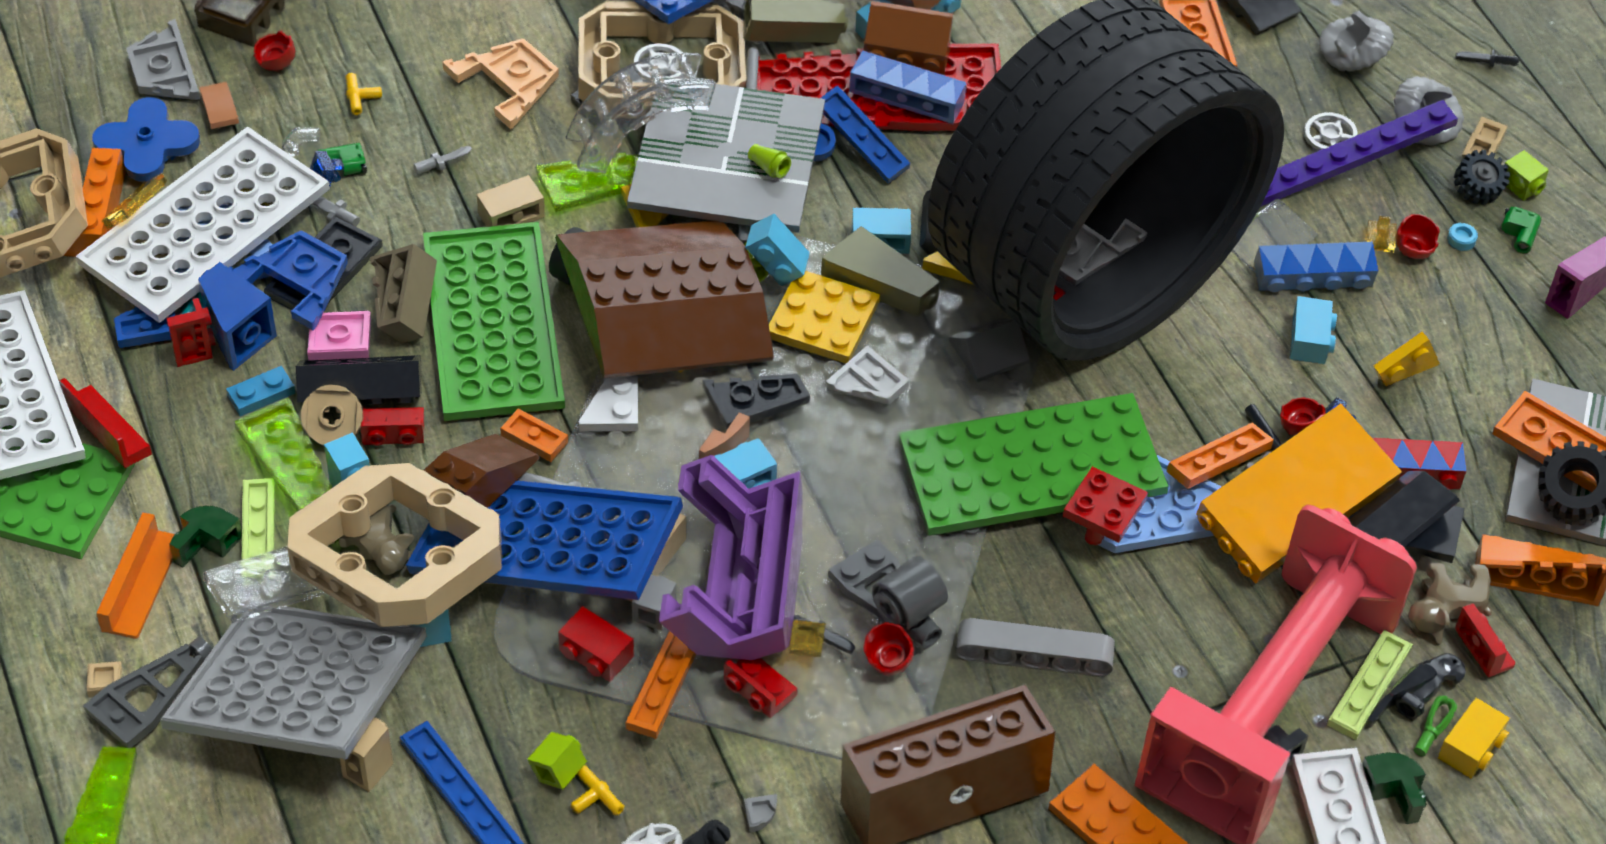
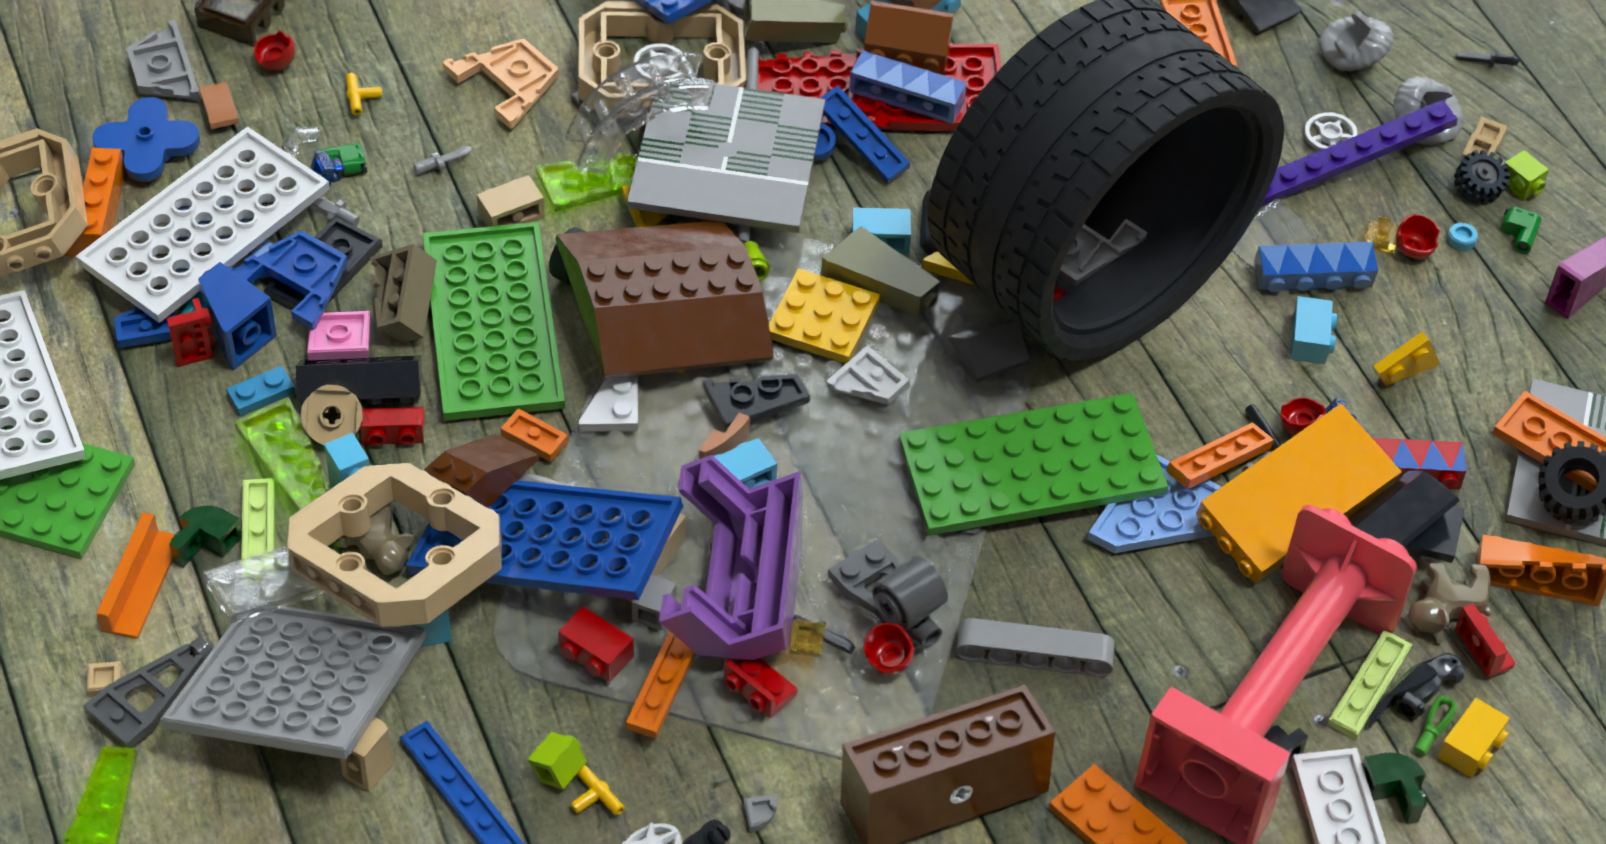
(106, 424): red panel -> none
(134, 201): clear yellow tile -> none
(772, 161): lime cone -> none
(777, 249): medium azure brick -> none
(1104, 506): red plate -> none

